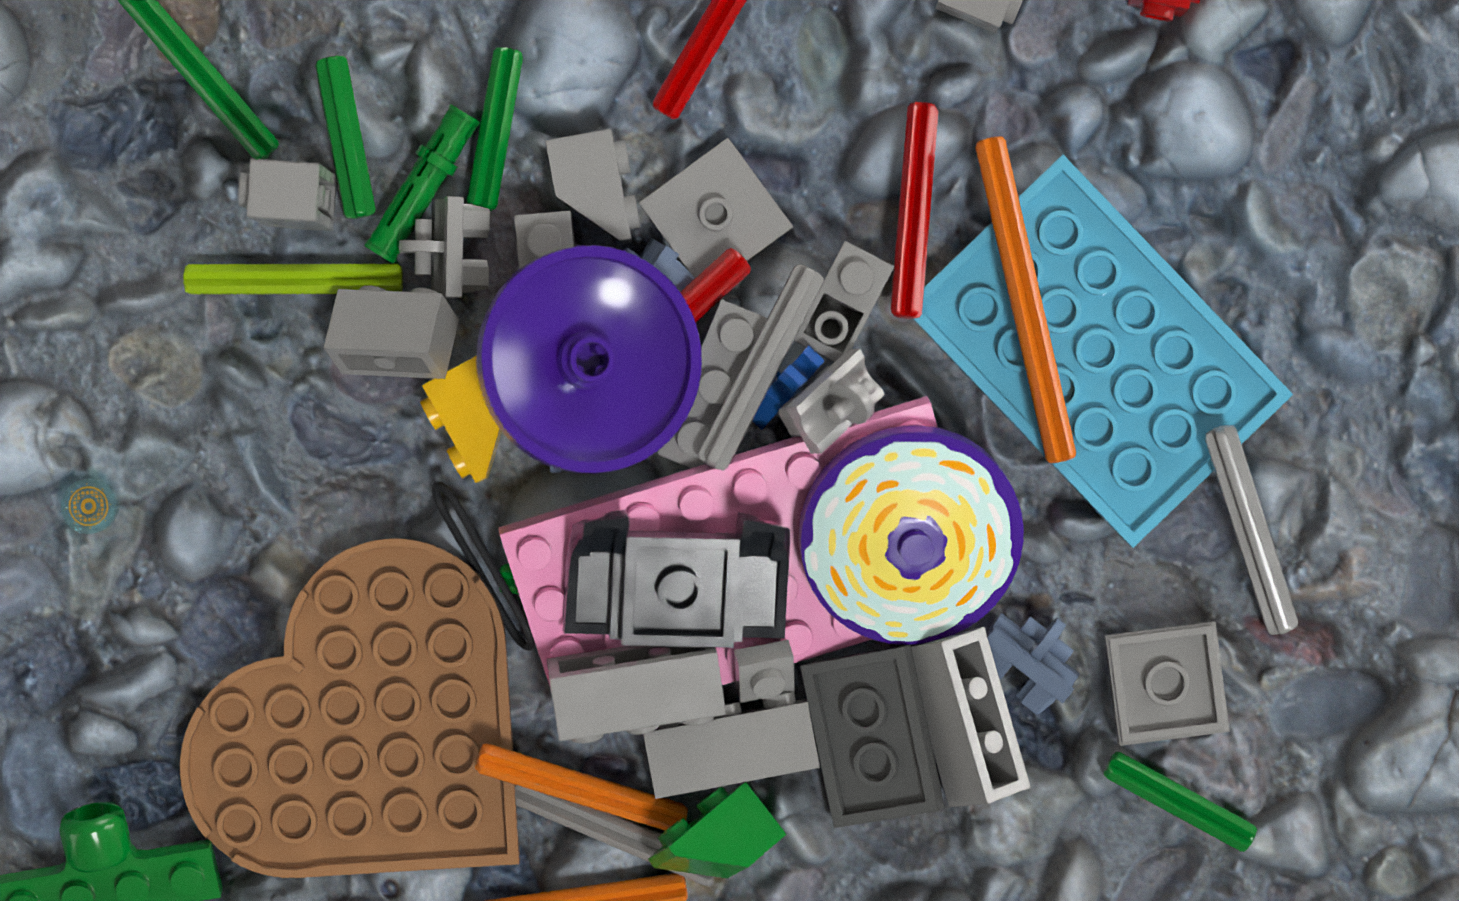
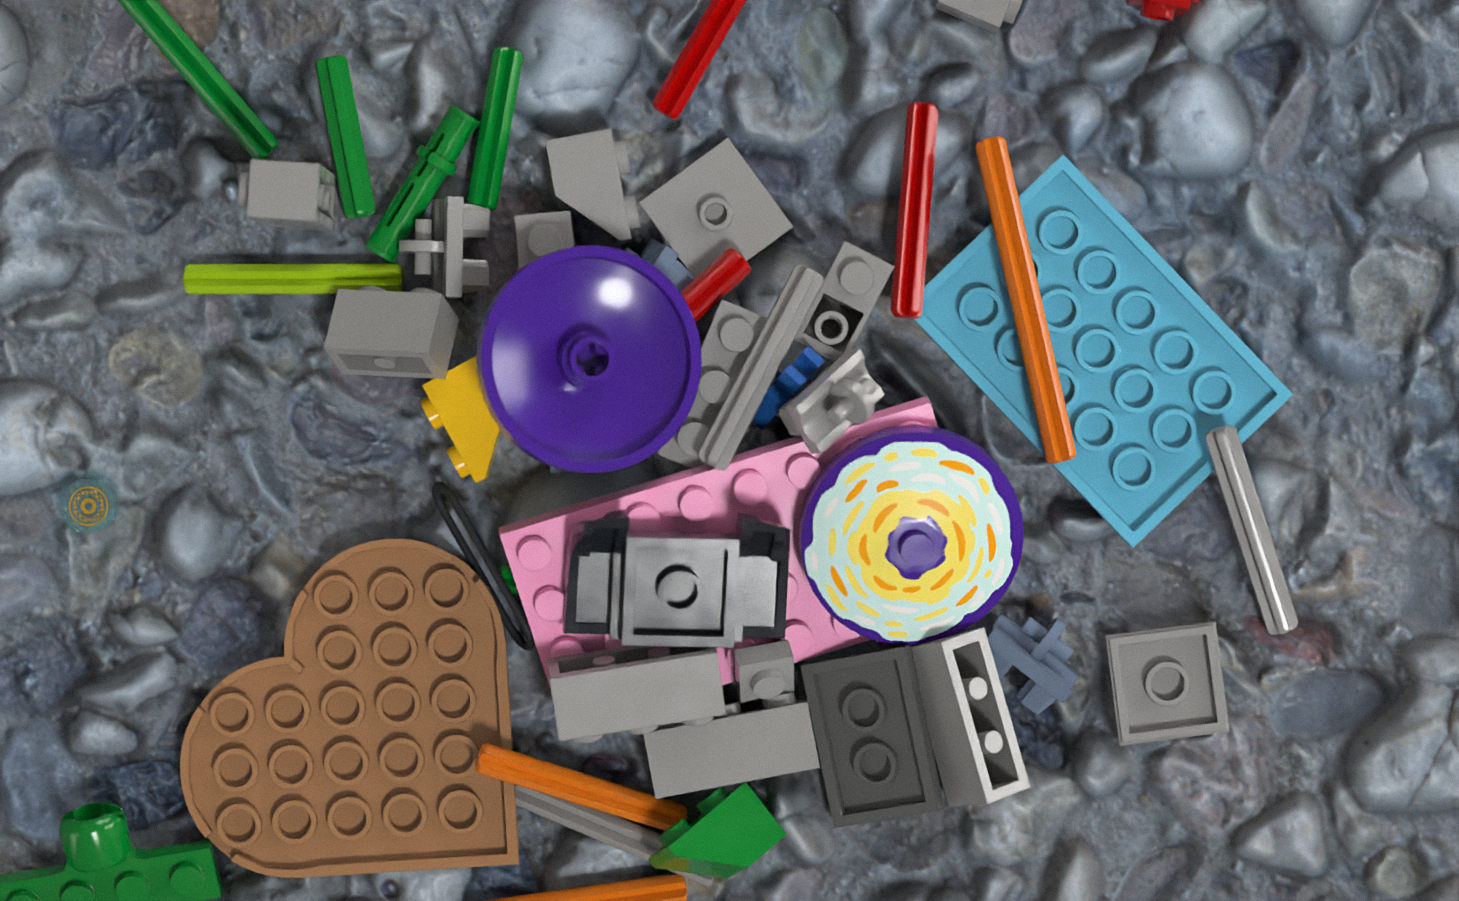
(1180, 801): green axle -> none

